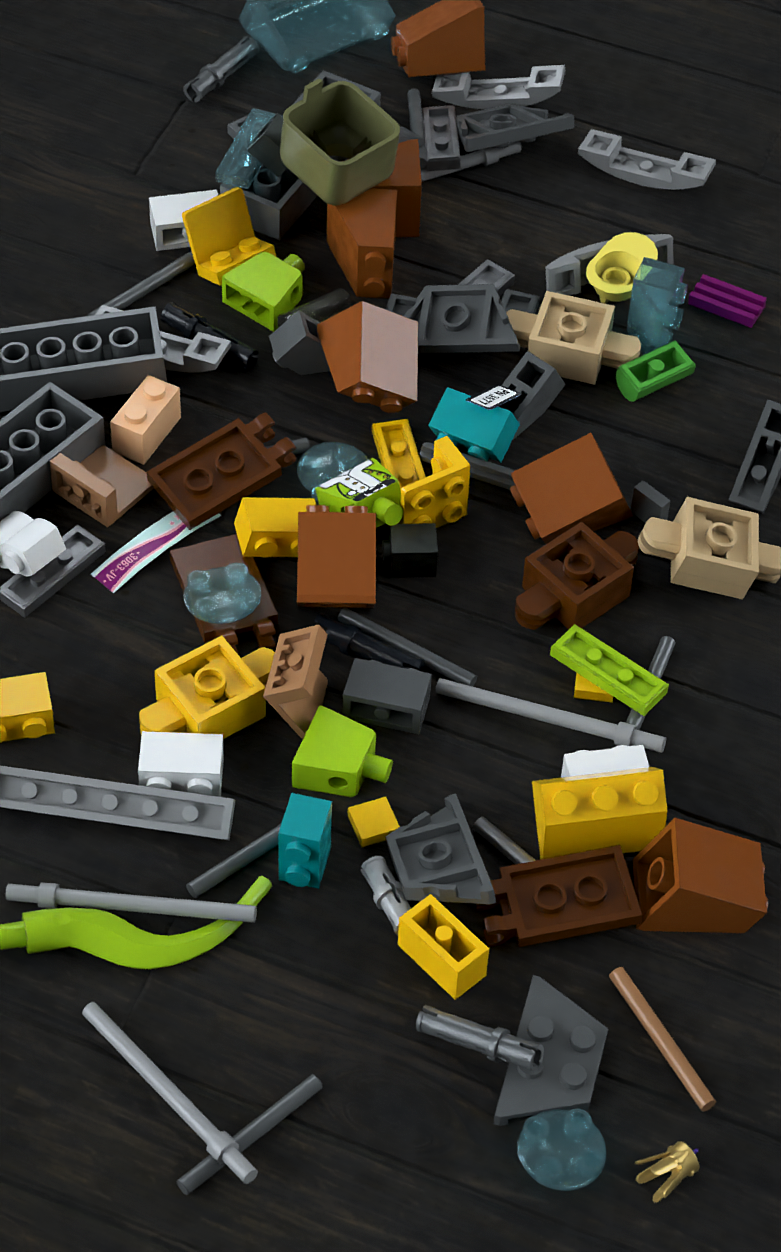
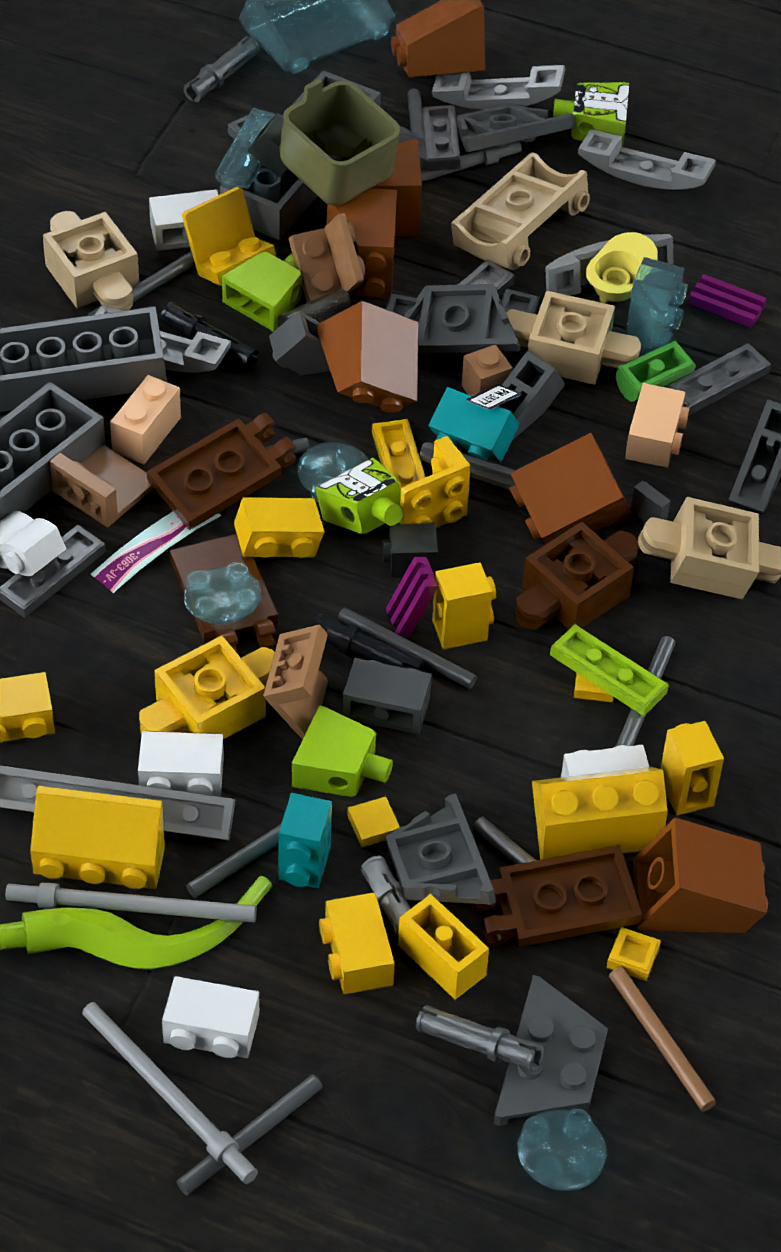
(91, 260): none -> tan brick
(97, 837): none -> yellow slope
(210, 1017): none -> white brick
(328, 258): none -> medium nougat bracket
(336, 557): dark orange slope -> none
(358, 943): none -> yellow brick
(412, 596): none -> magenta tile
(463, 605): none -> yellow brick
(484, 369): none -> medium nougat brick
(513, 208): none -> tan piece
(596, 108): none -> torso
(621, 734): light grey bar -> none
(634, 953): none -> yellow tile
(656, 425): none -> light nougat brick
(678, 1160): pearl gold piece -> none
(691, 767): none -> yellow brick
(721, 377): none -> flat silver tile

